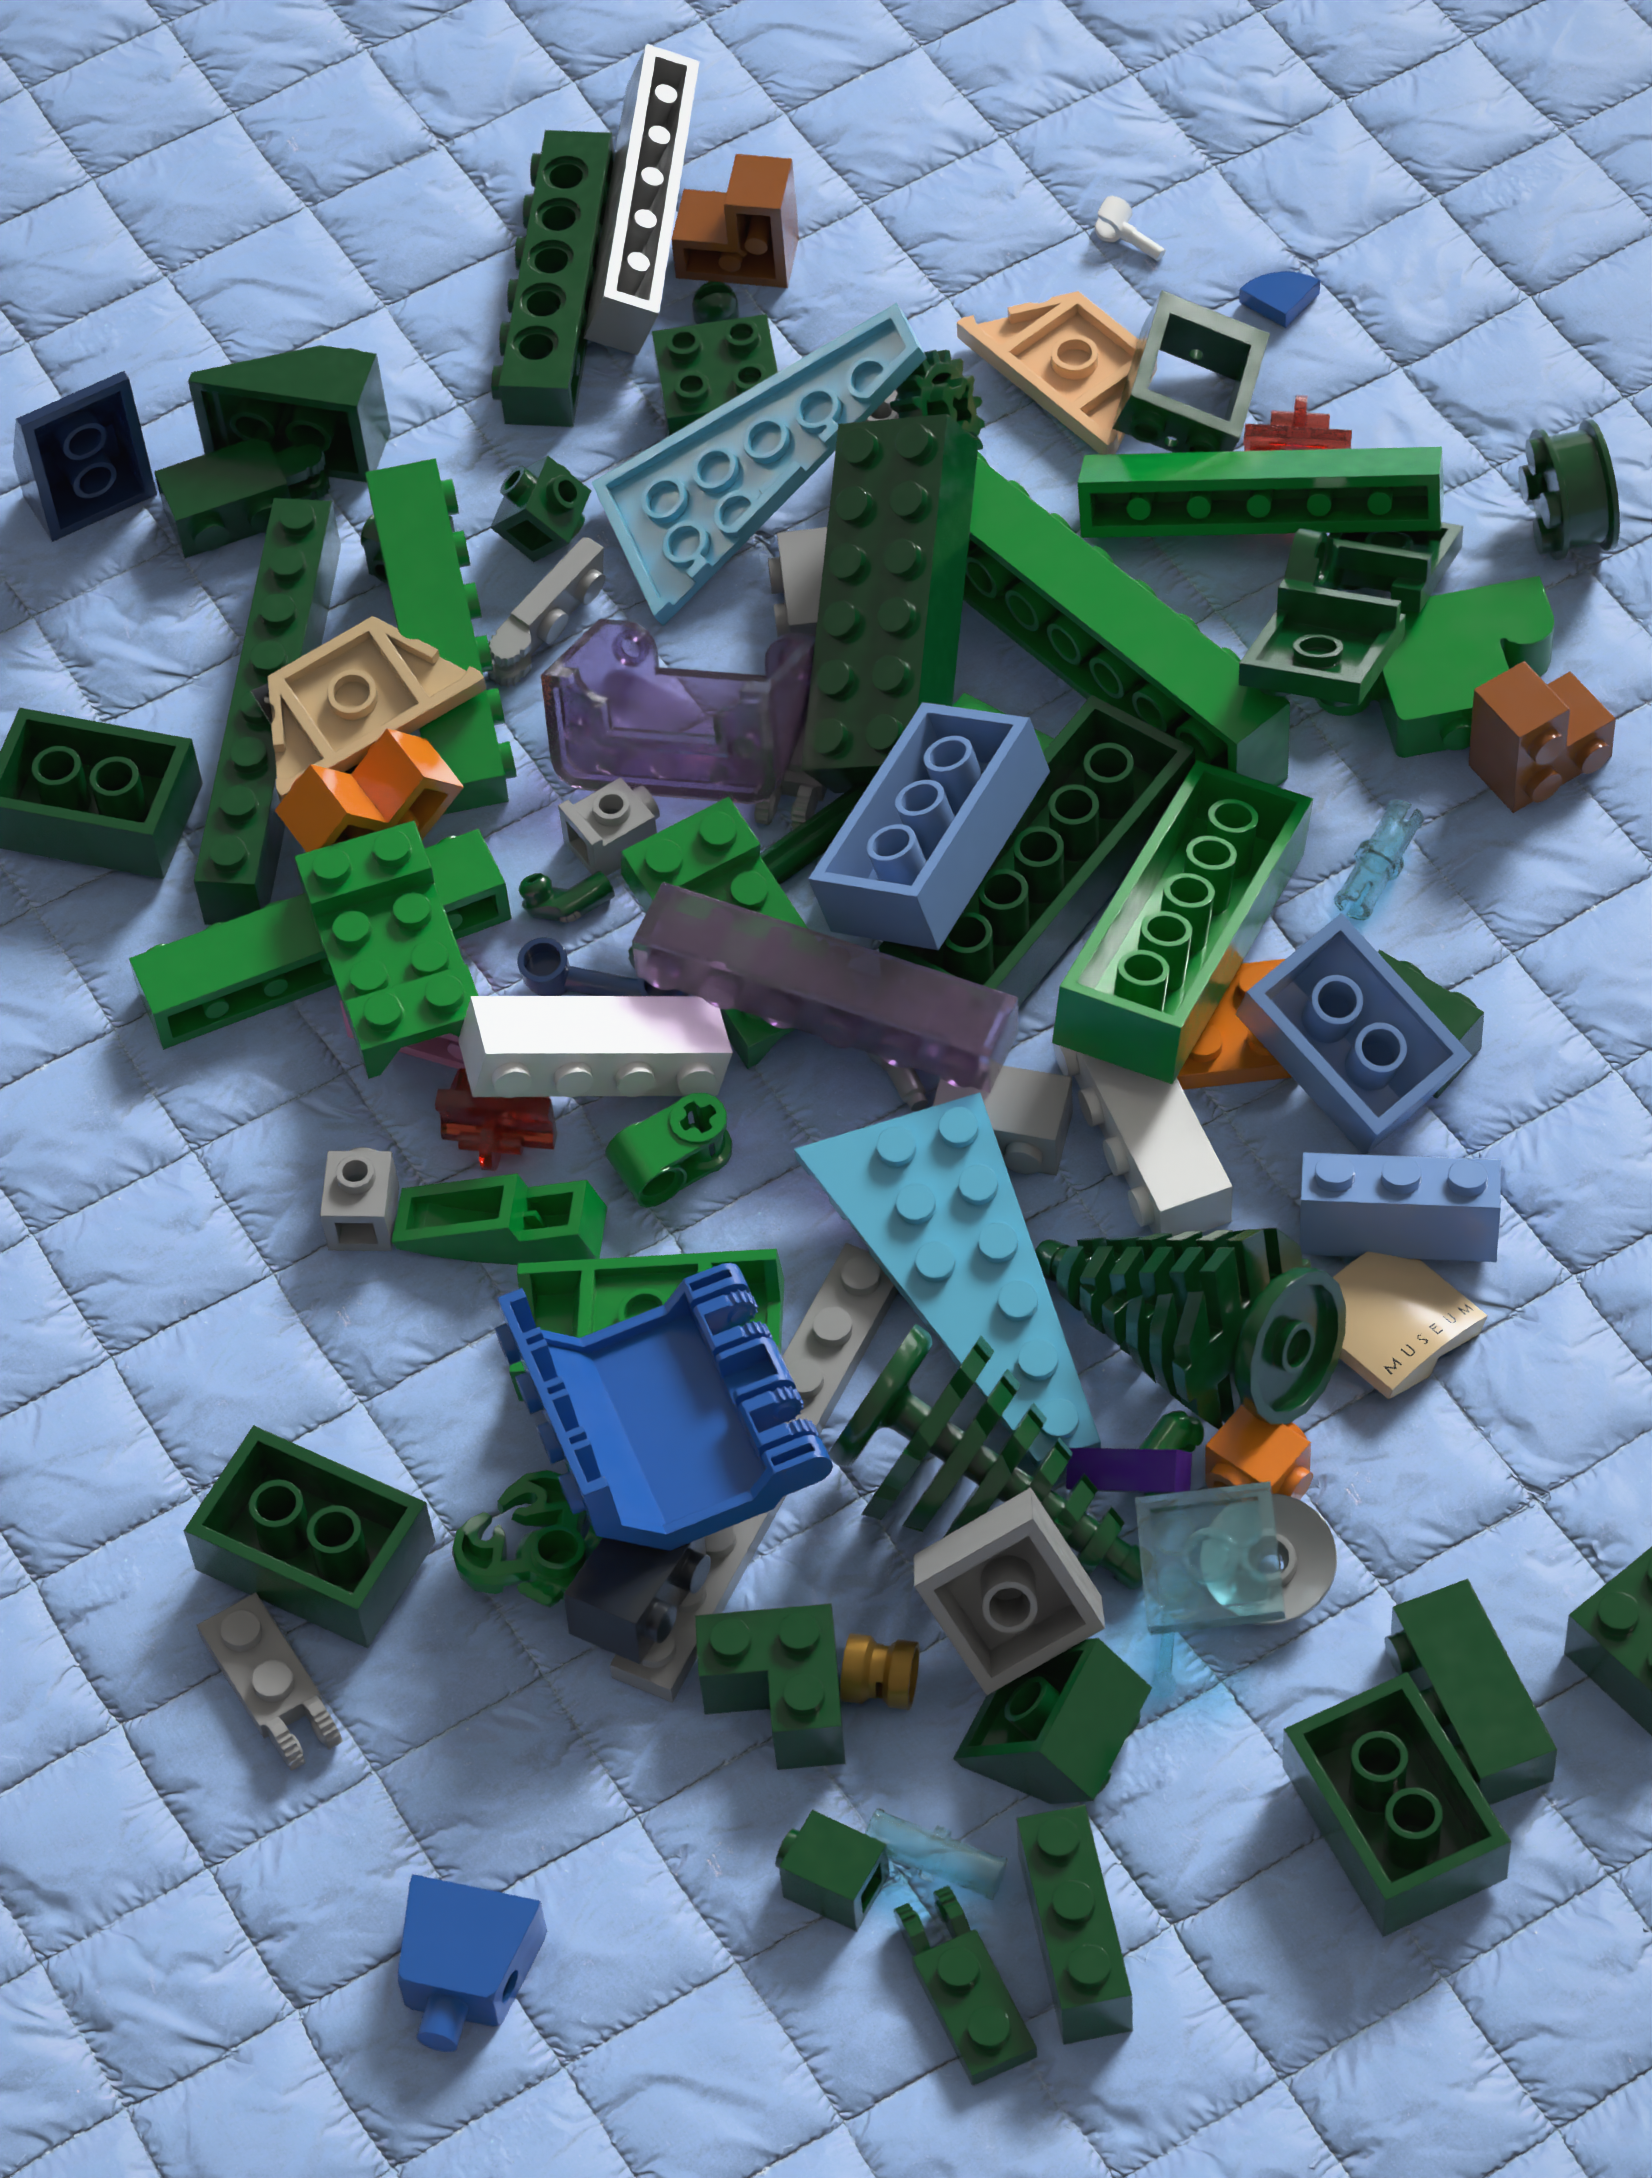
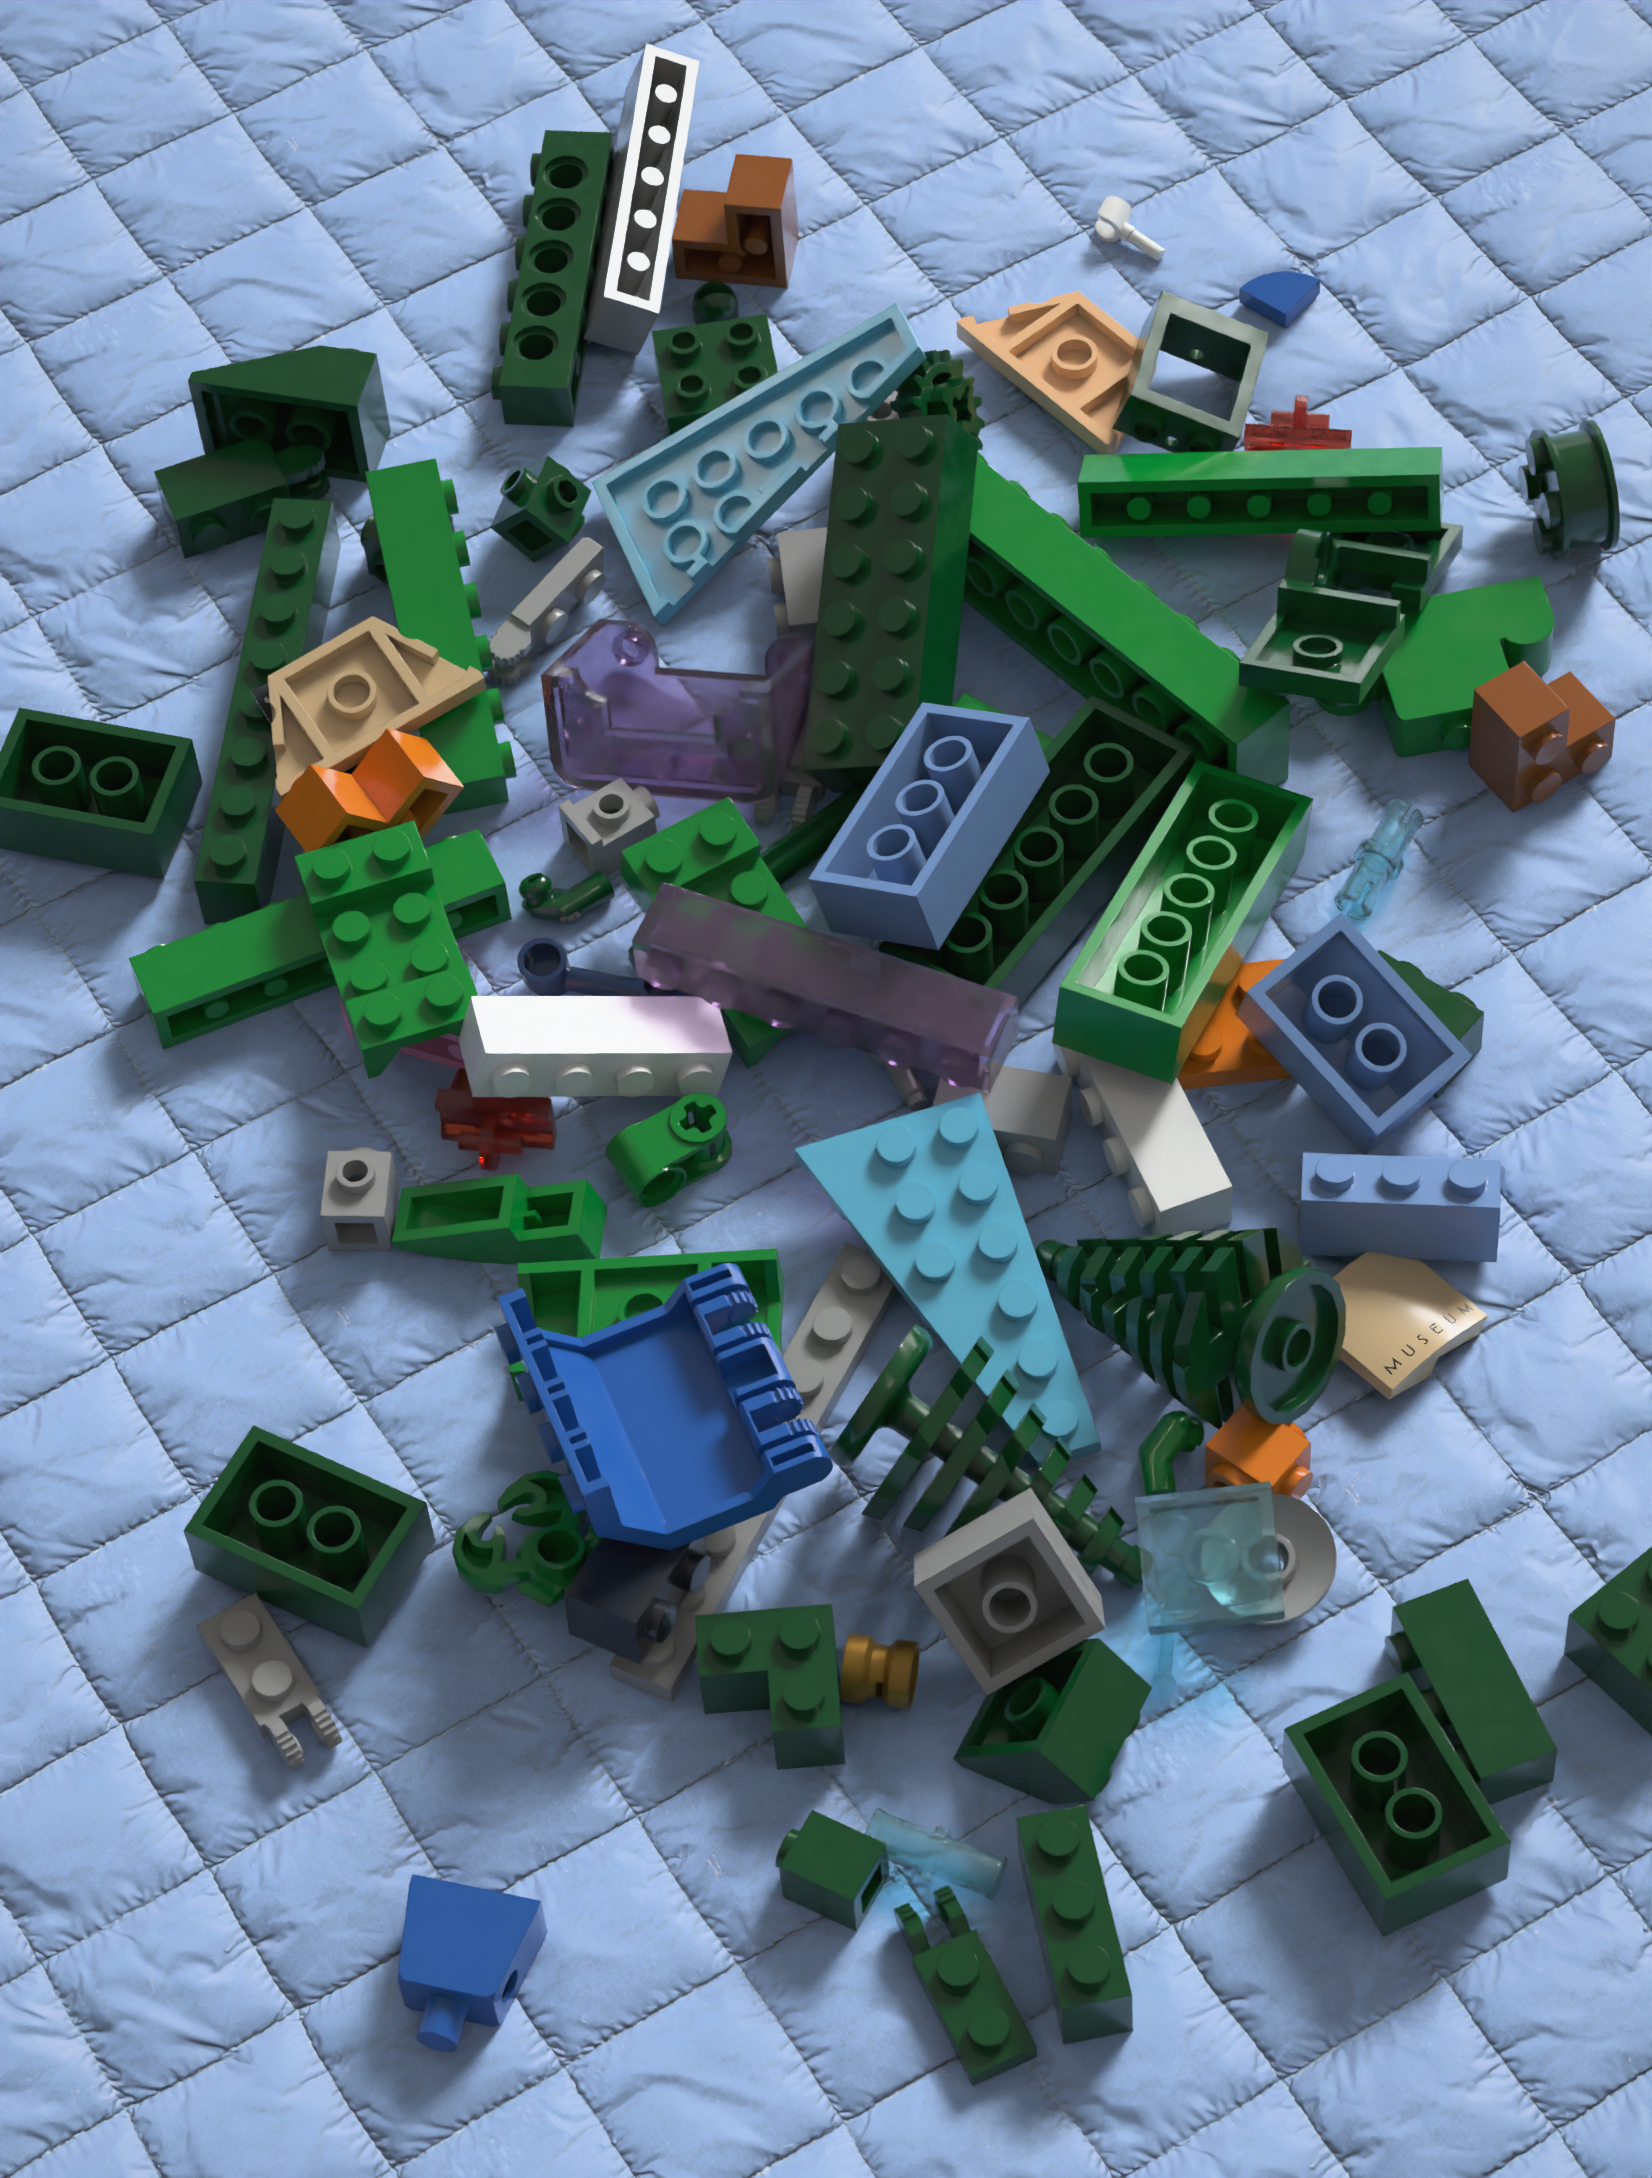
(83, 457): dark blue slope -> none
(1131, 1469): dark purple piece -> none

